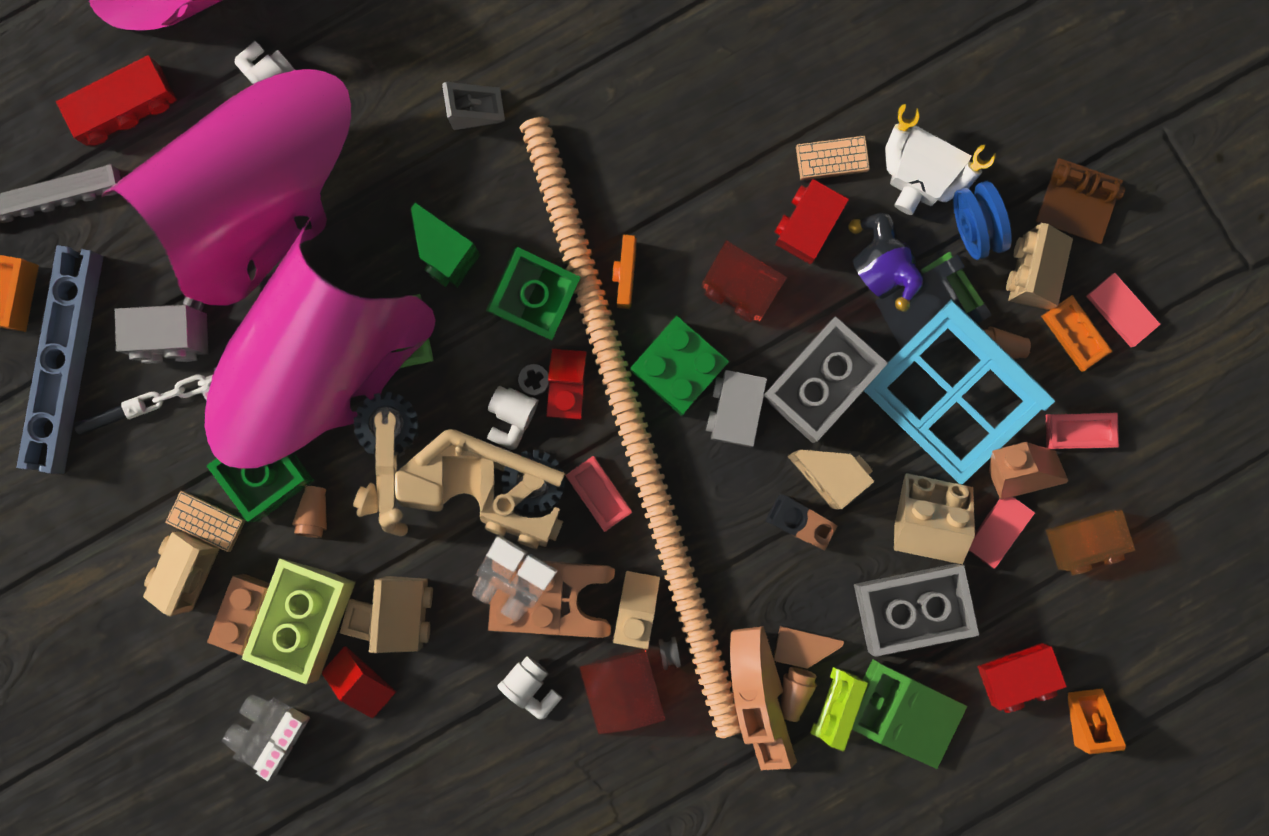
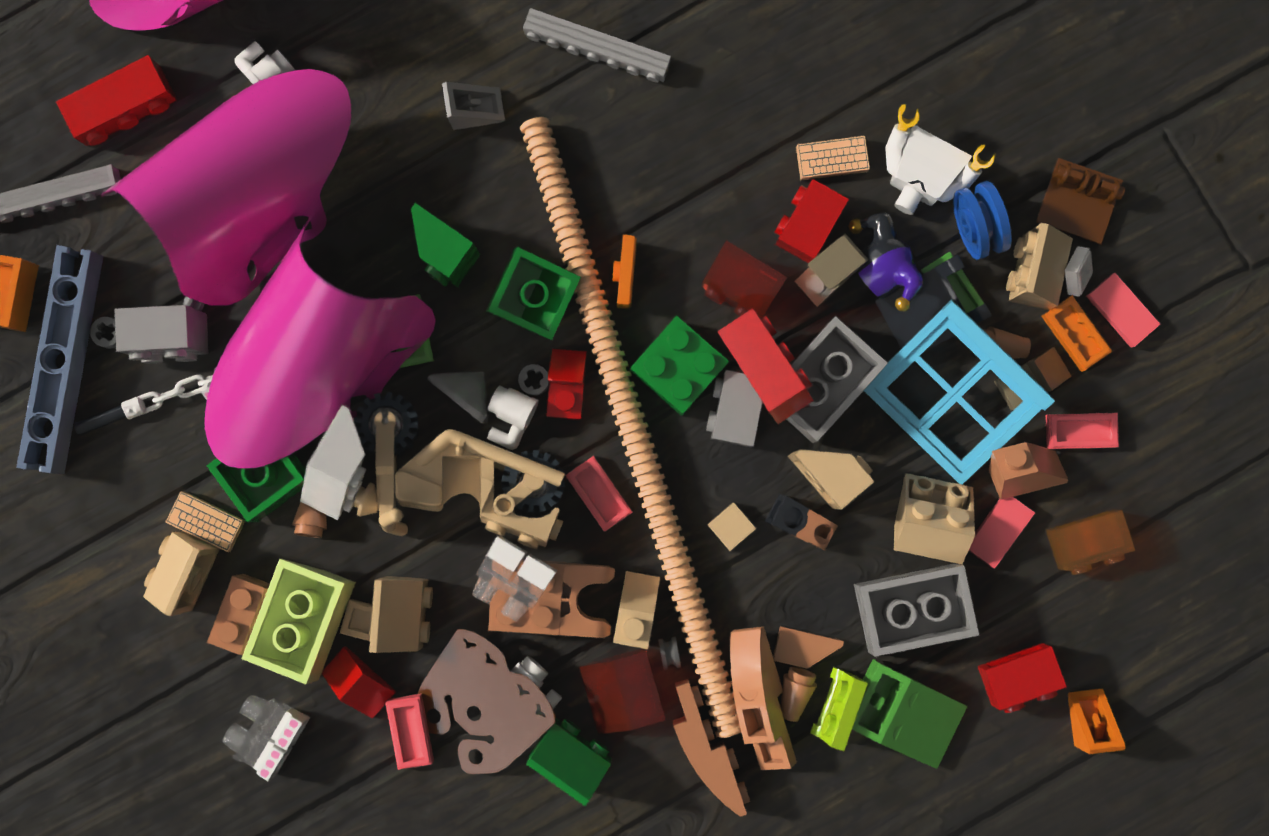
(97, 331): none -> dark grey bush
(335, 468): none -> white slope
(409, 731): none -> coral tile
(467, 390): none -> clear slope
(495, 692): none -> piece
(570, 760): none -> green slope
(596, 45): none -> light grey piece
(710, 761): none -> nougat slope
(731, 526): none -> tan tile
(767, 365): none -> brick
(831, 269): none -> dark tan slope
(1045, 368): none -> dark tan slope
(1078, 271): none -> white tile

